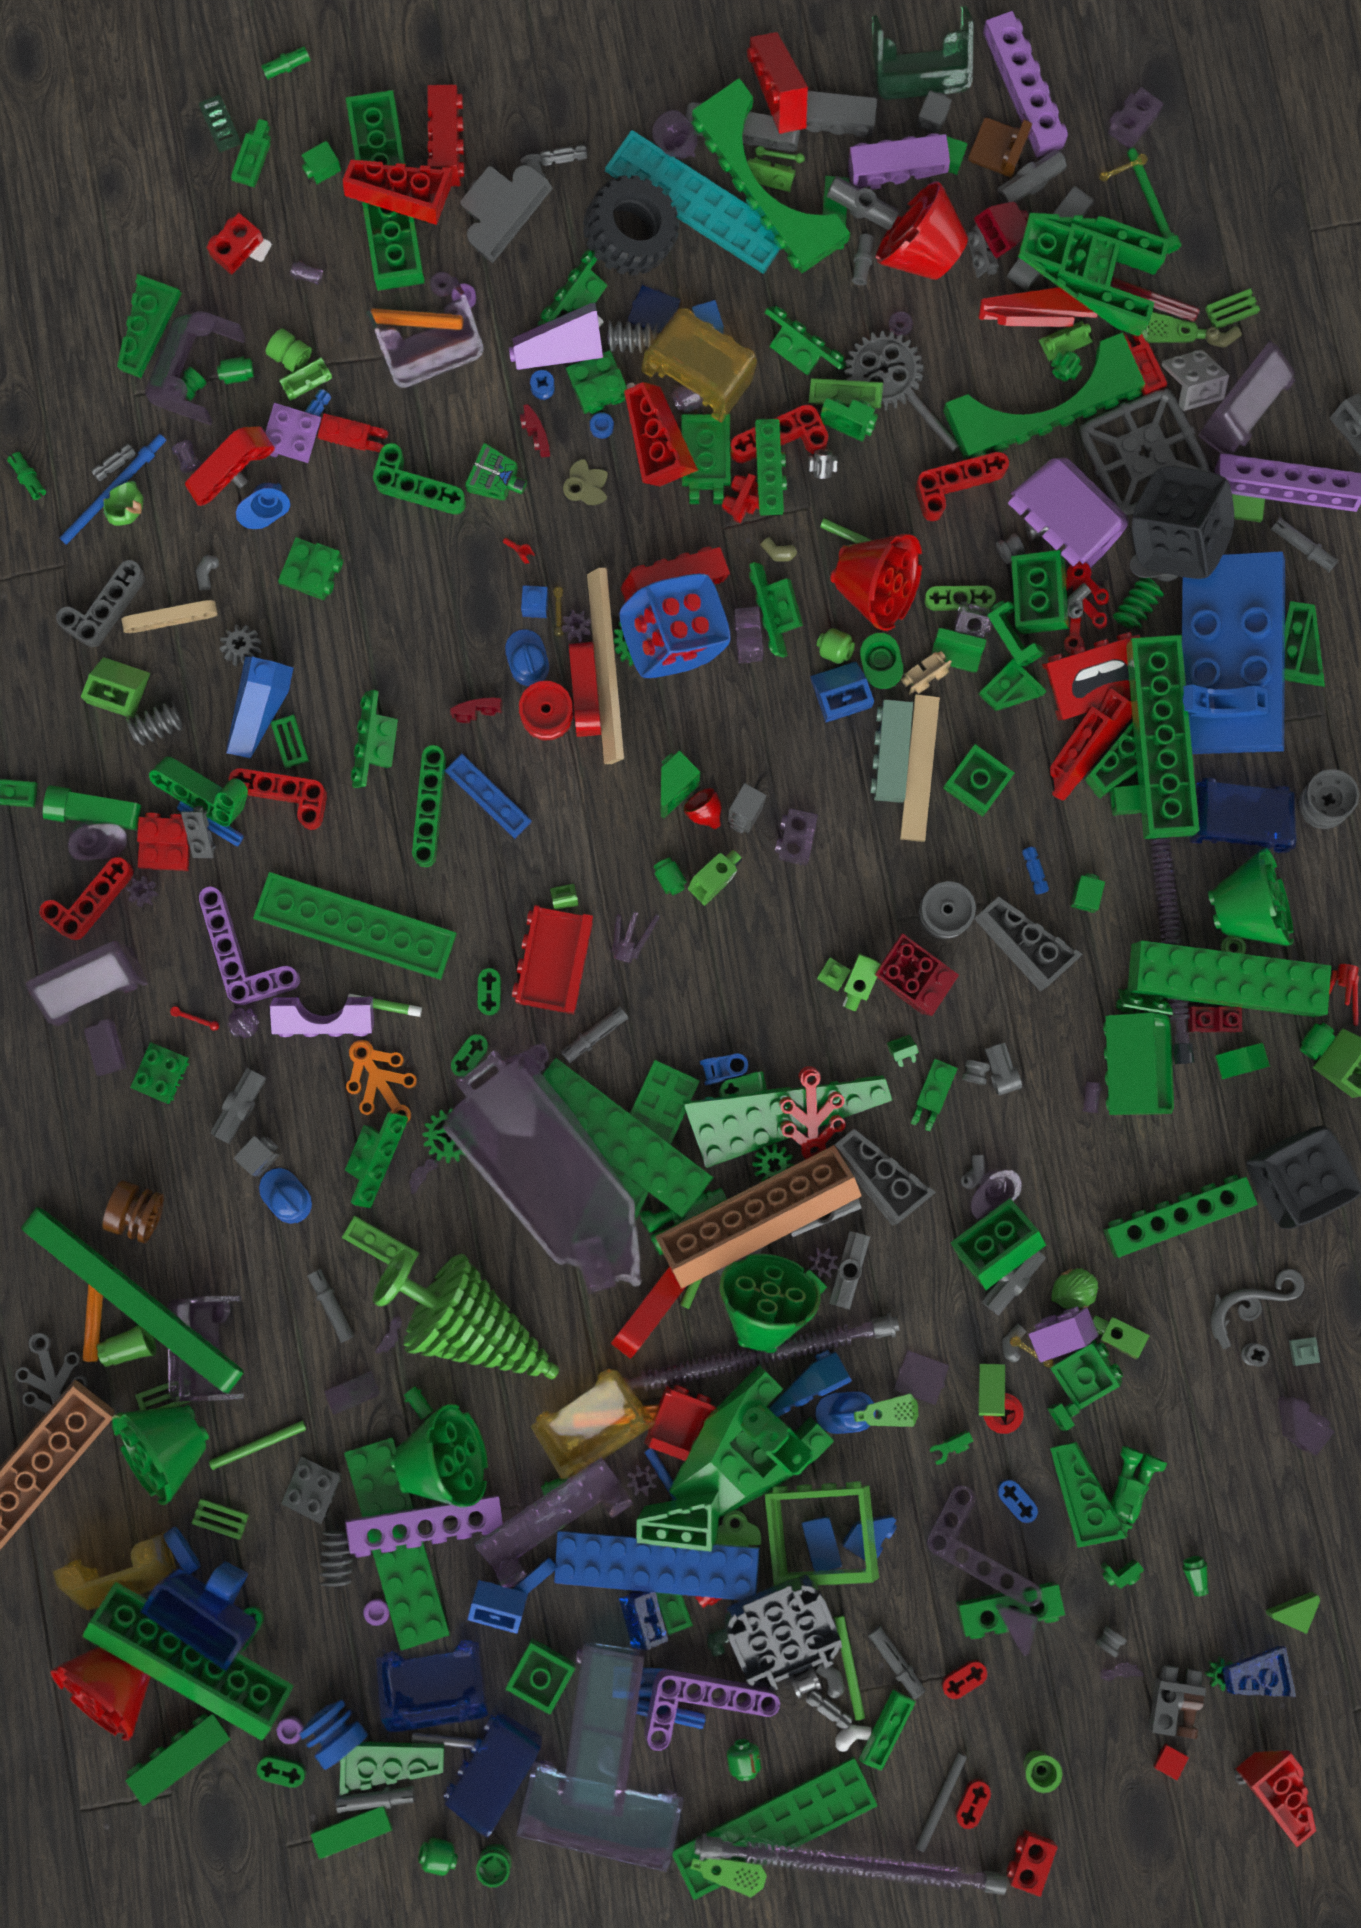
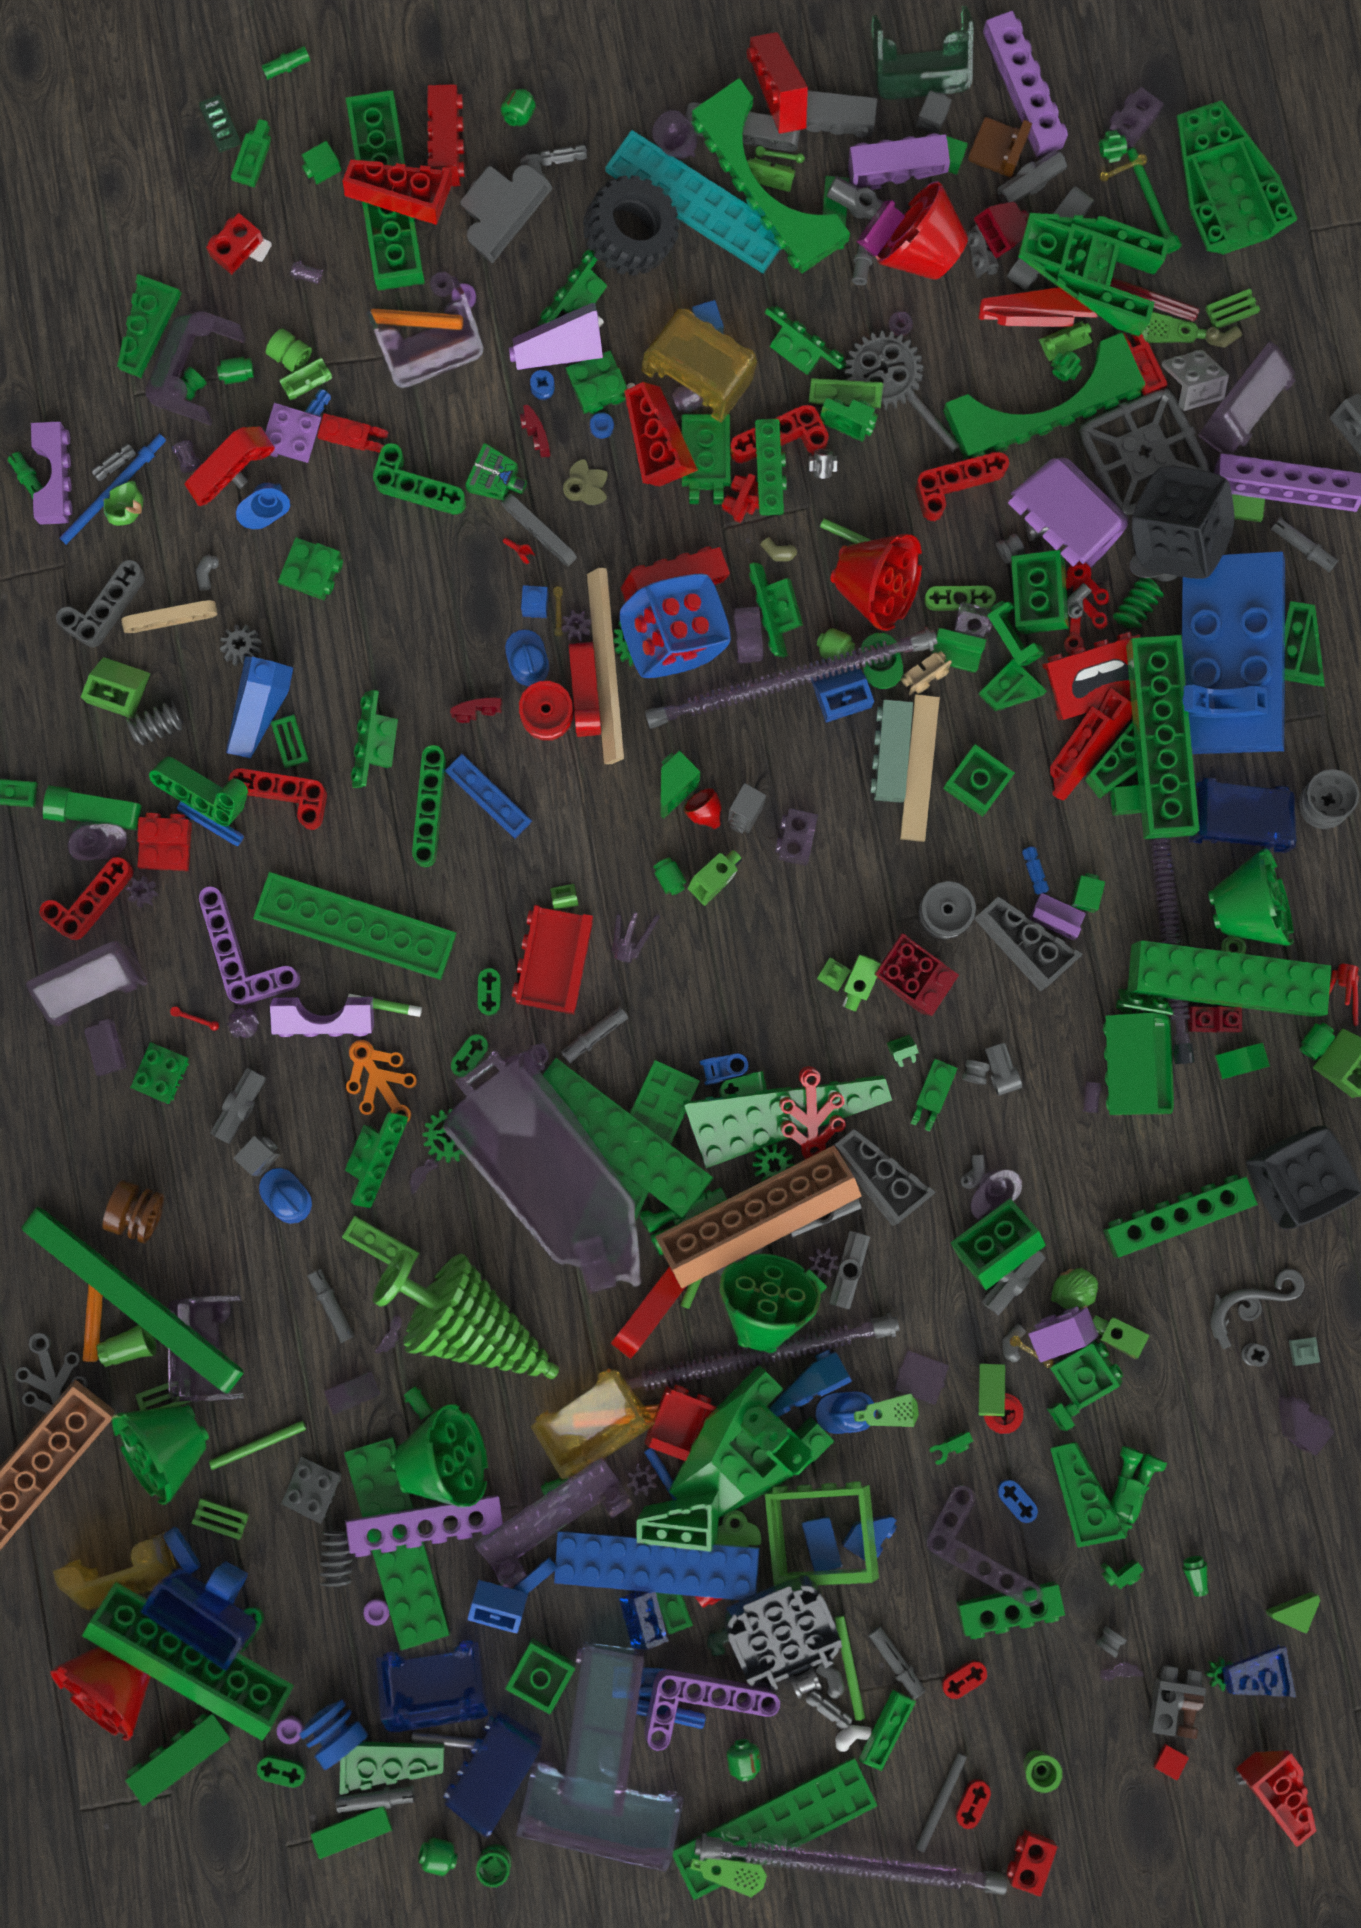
(52, 501): none -> medium lavender arch
(197, 833): dark grey hinge -> none
(518, 106): none -> green head
(539, 530): none -> dark grey beam
(630, 337): dark grey piece -> none
(653, 308): clear blue piece -> none
(880, 228): none -> magenta panel
(918, 641): none -> clear purple hose
(1020, 1625): clear purple slope -> none
(1057, 916): none -> medium lavender panel
(1112, 146): none -> green gear
(1229, 181): none -> green wedge

